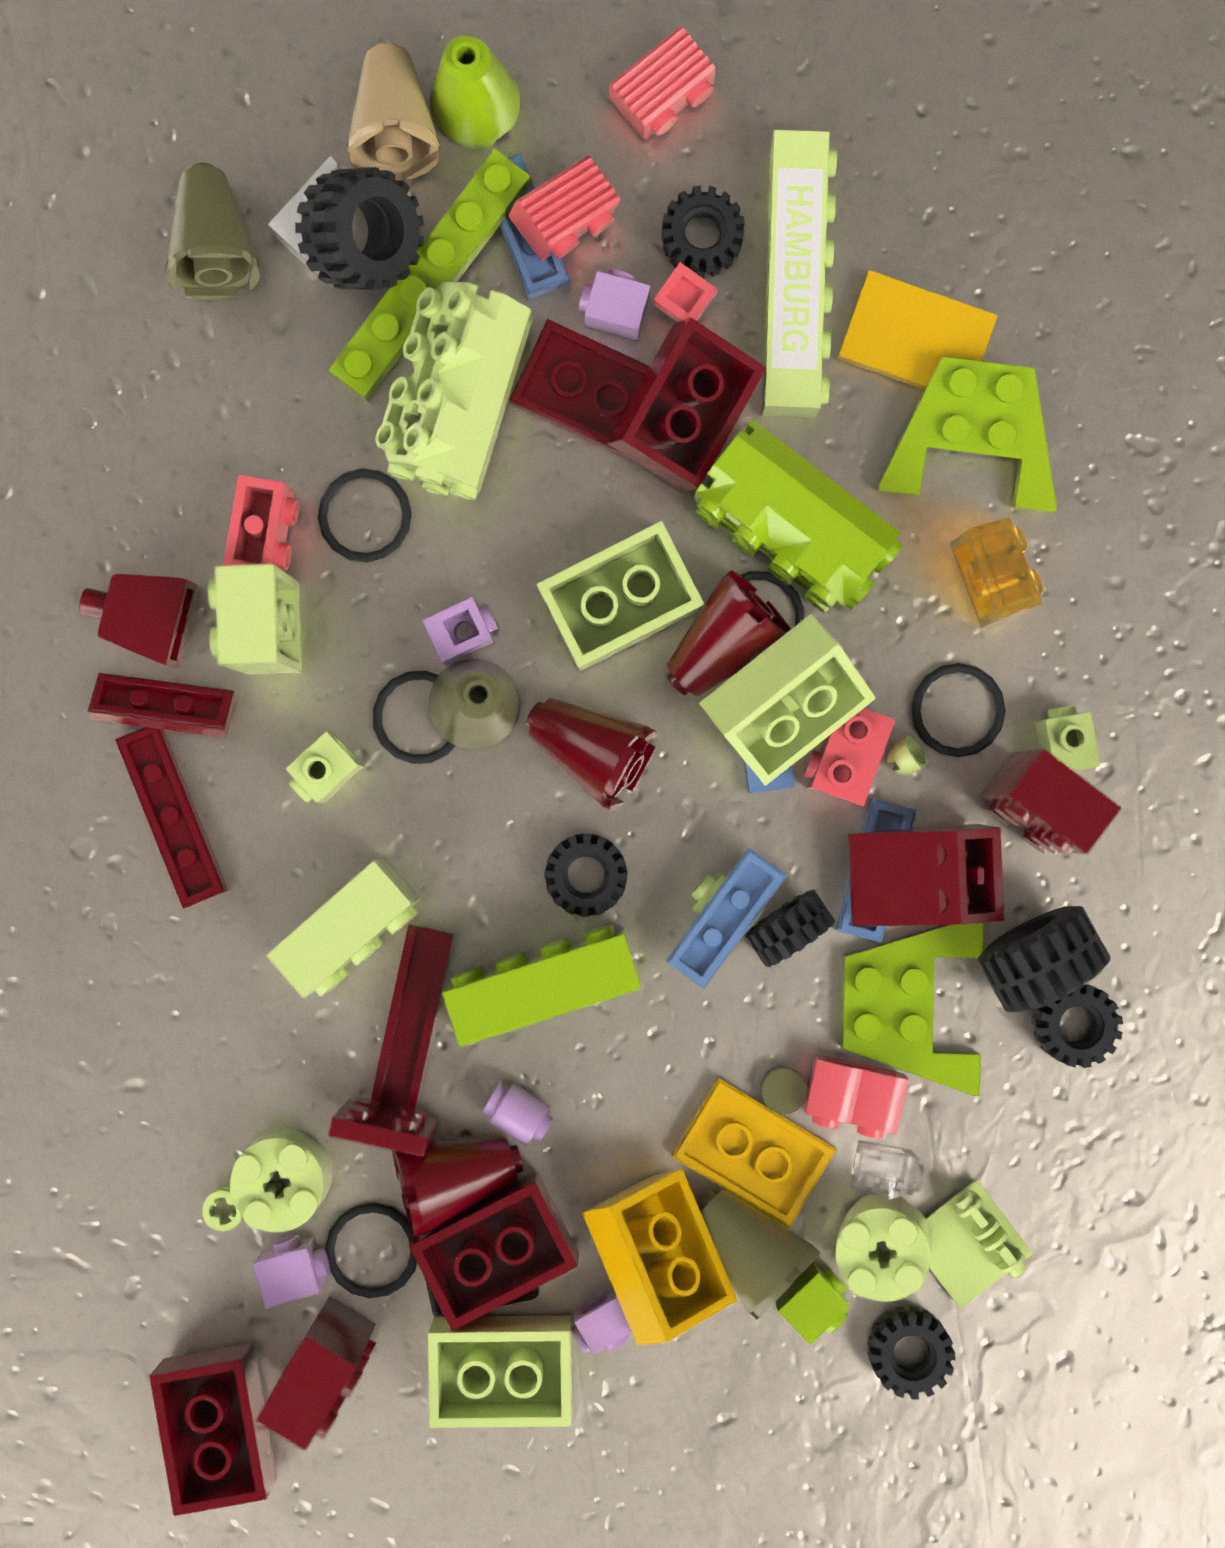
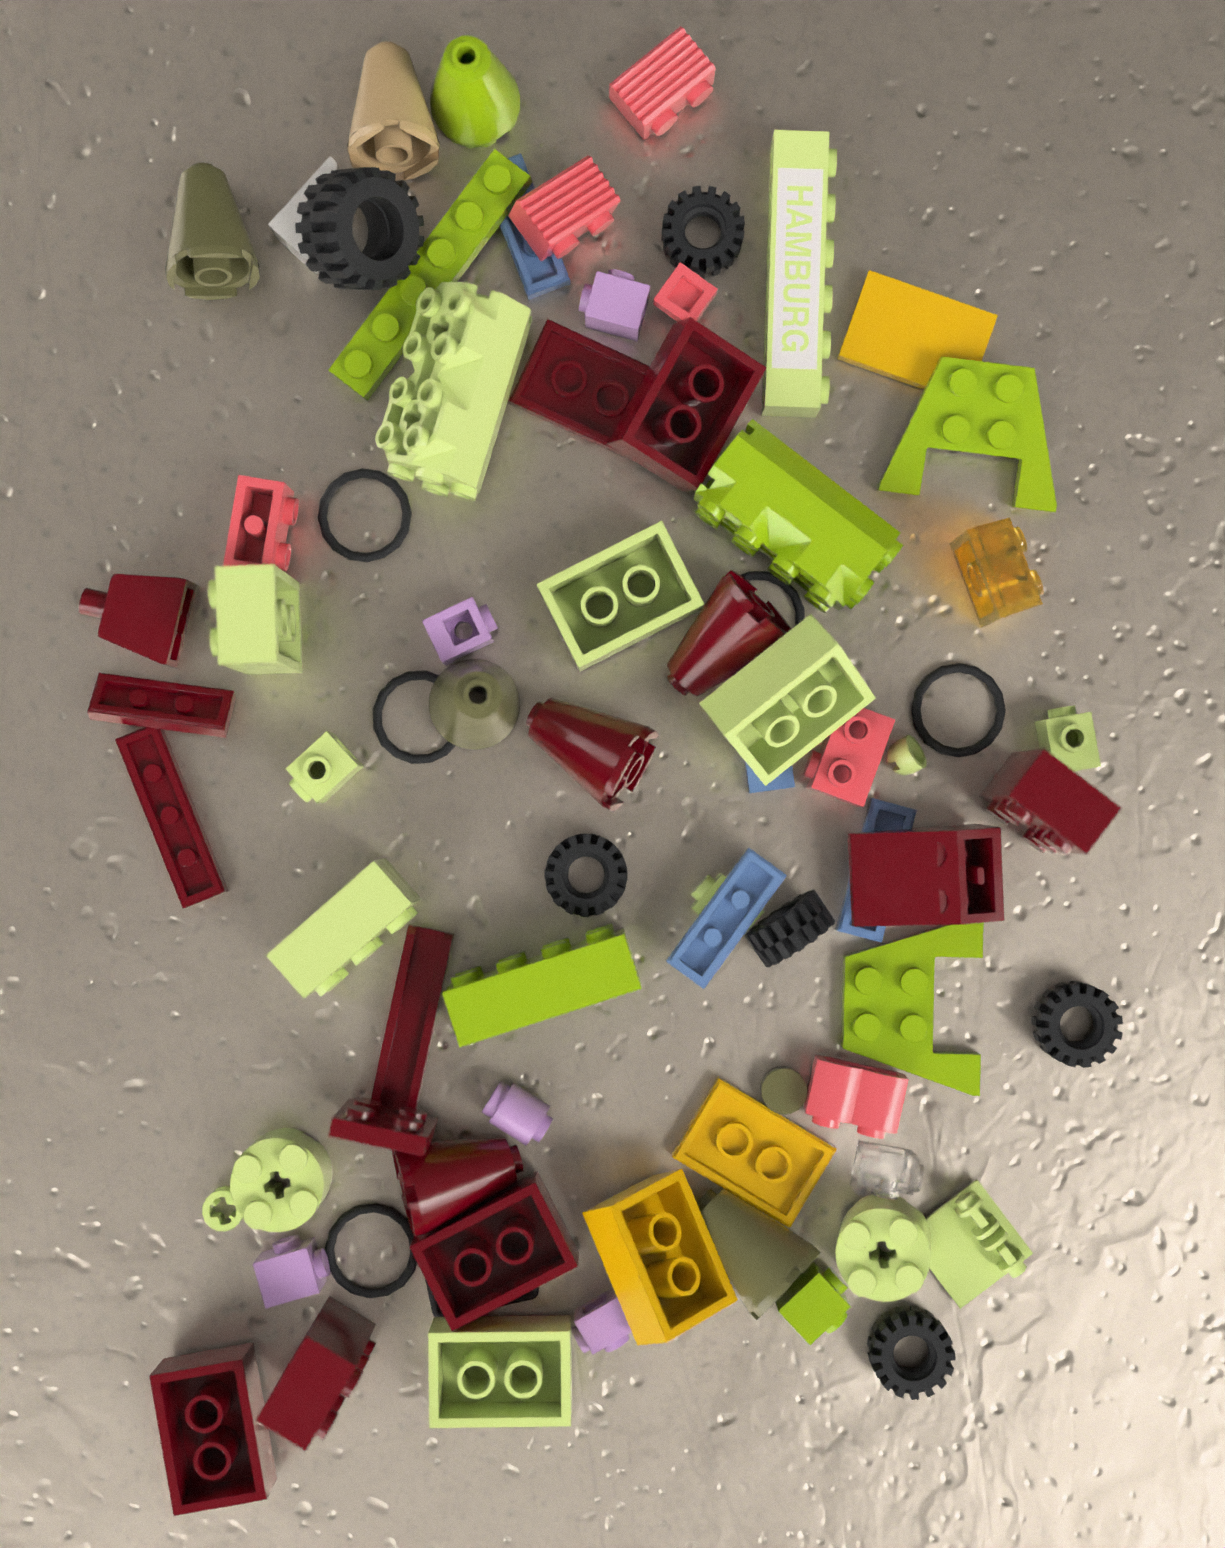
(1044, 959): black tyre -> none

